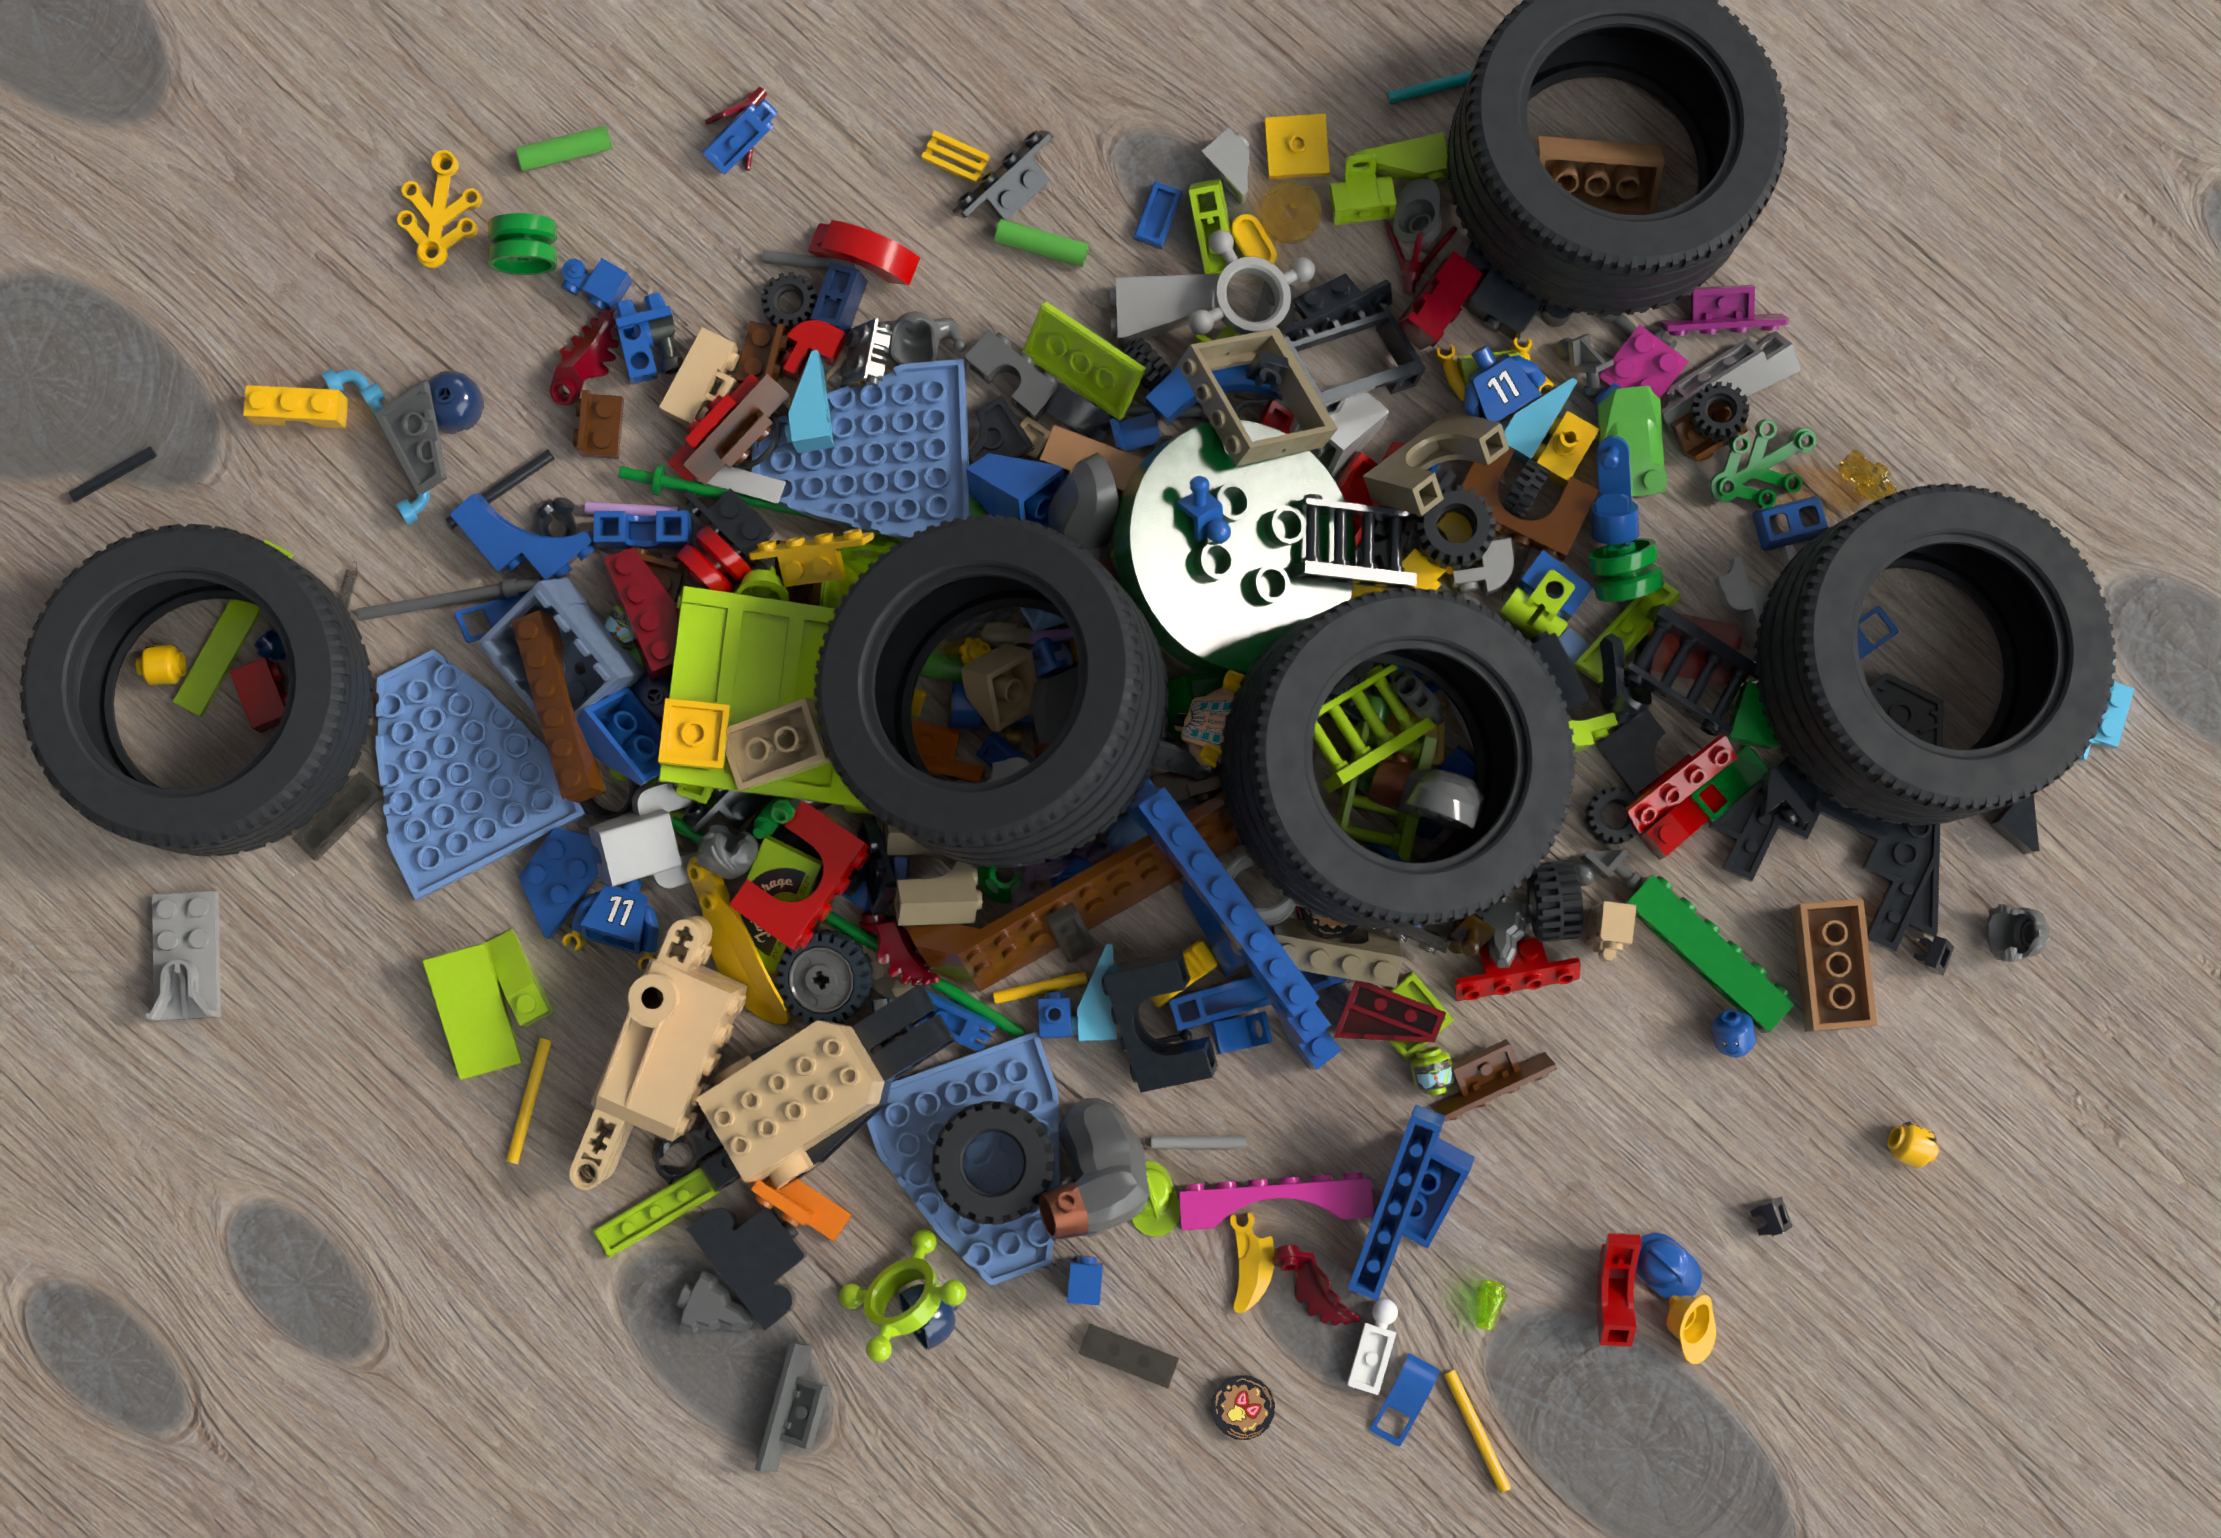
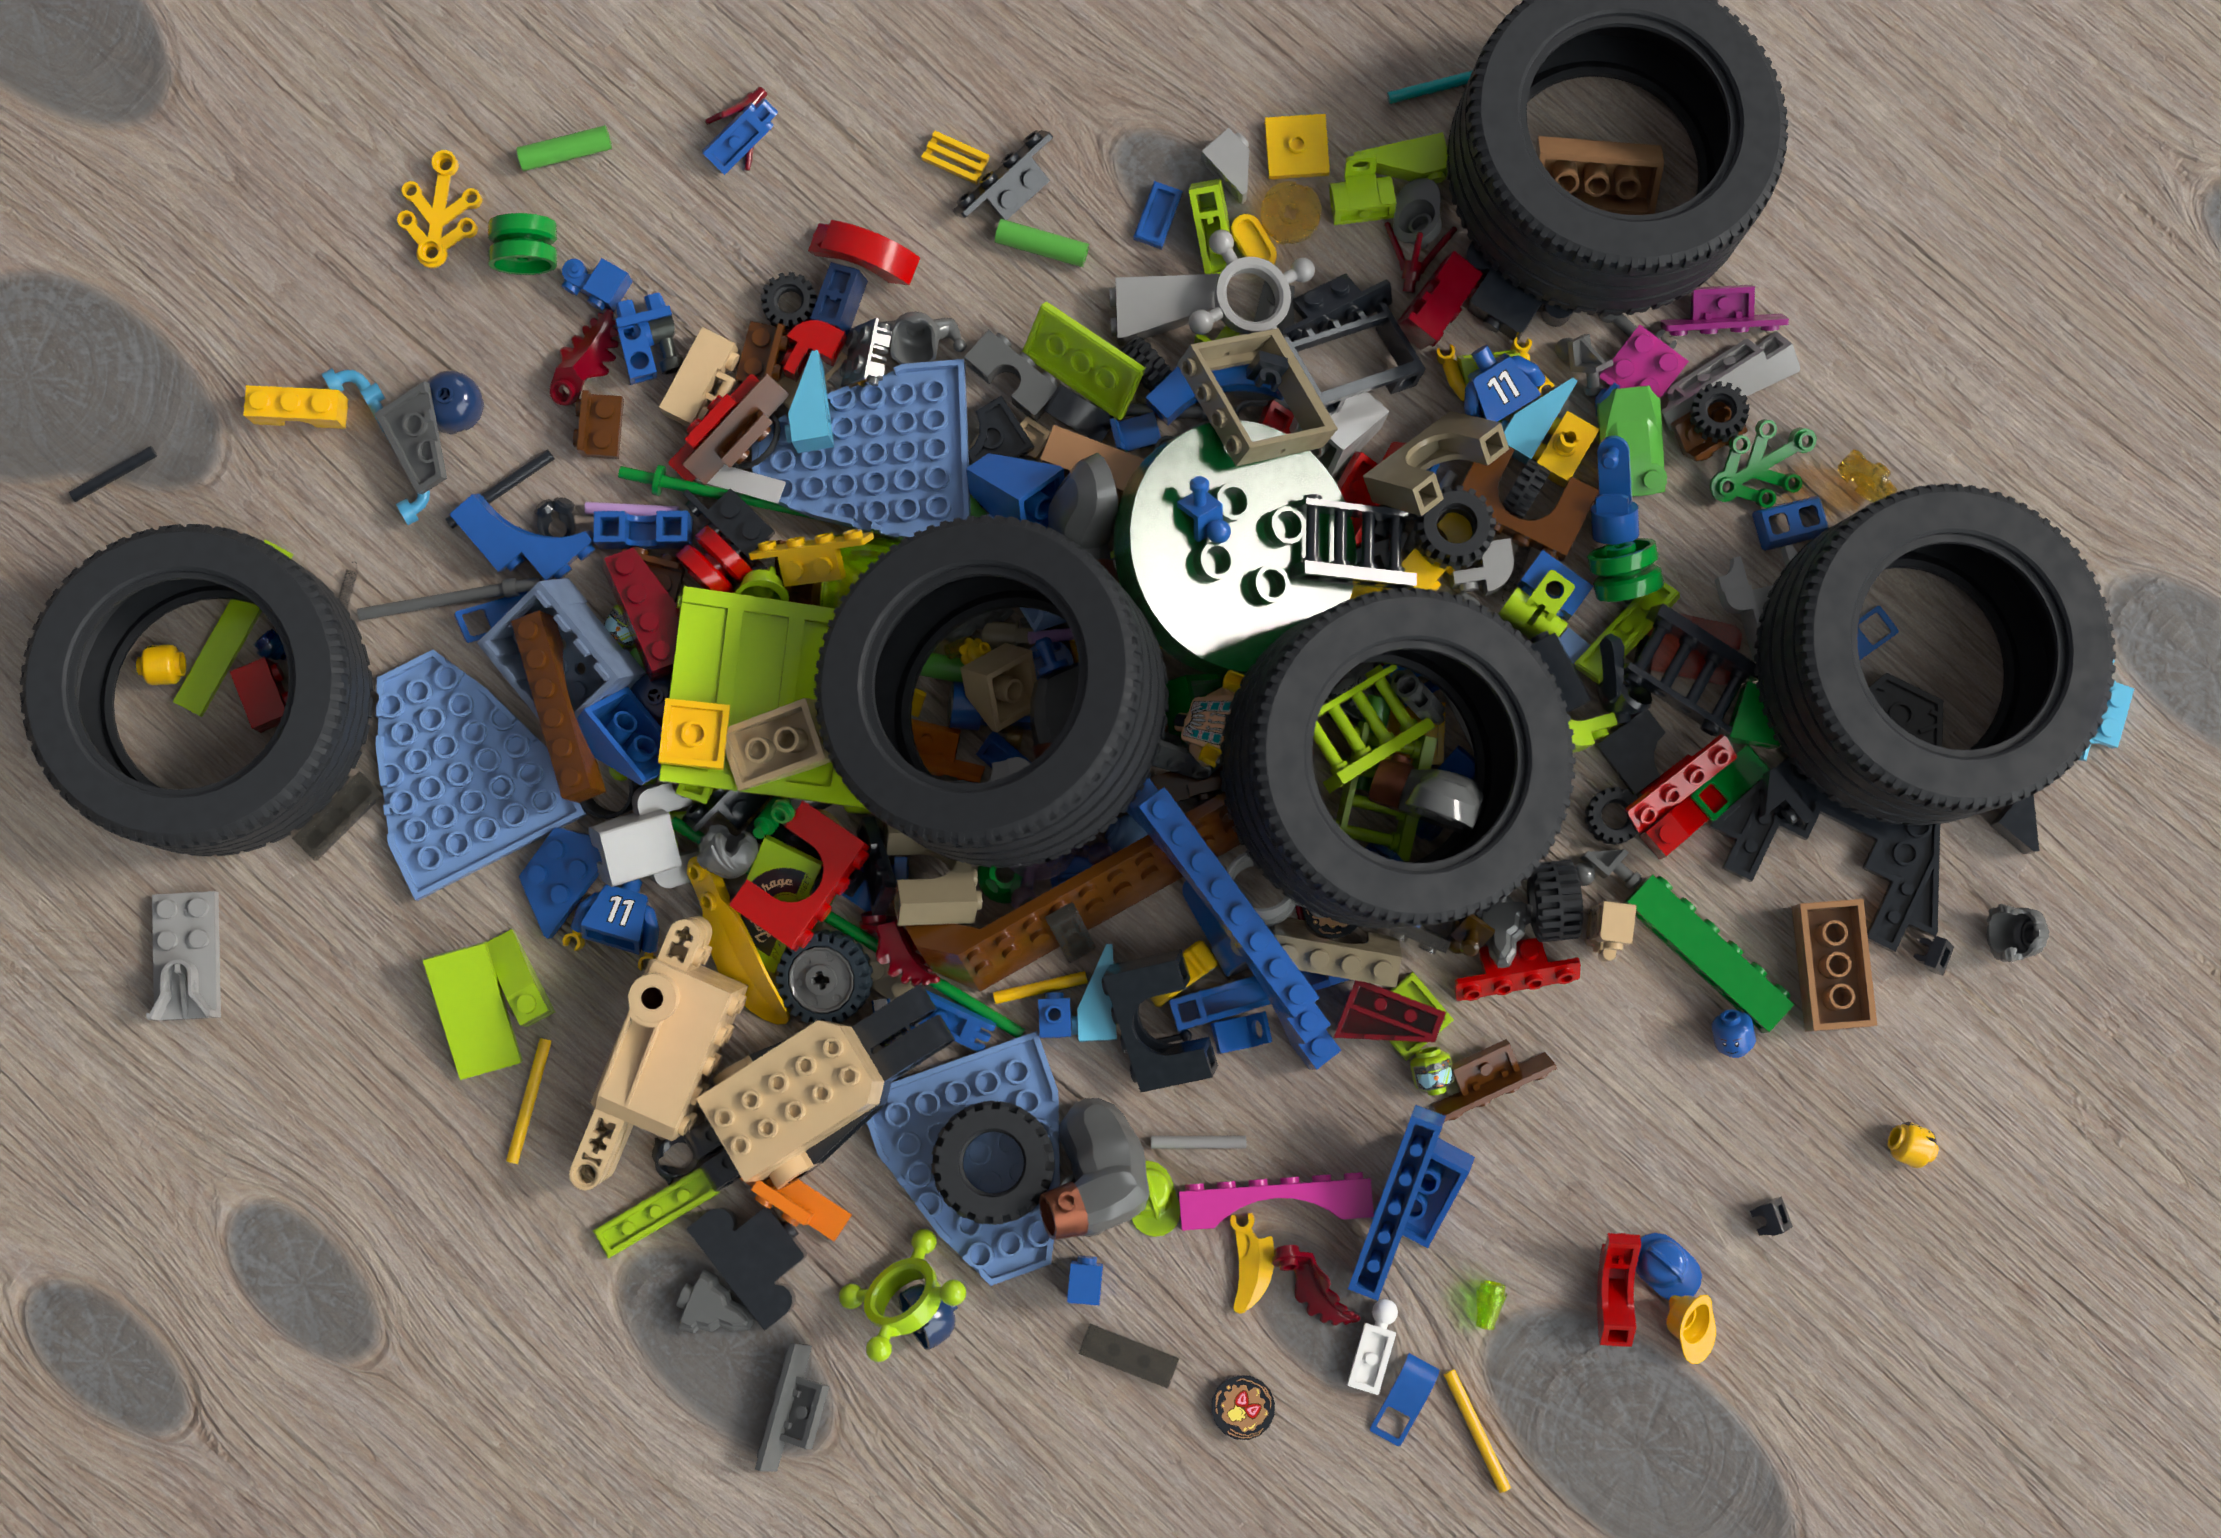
(801, 260): dark grey bar -> none

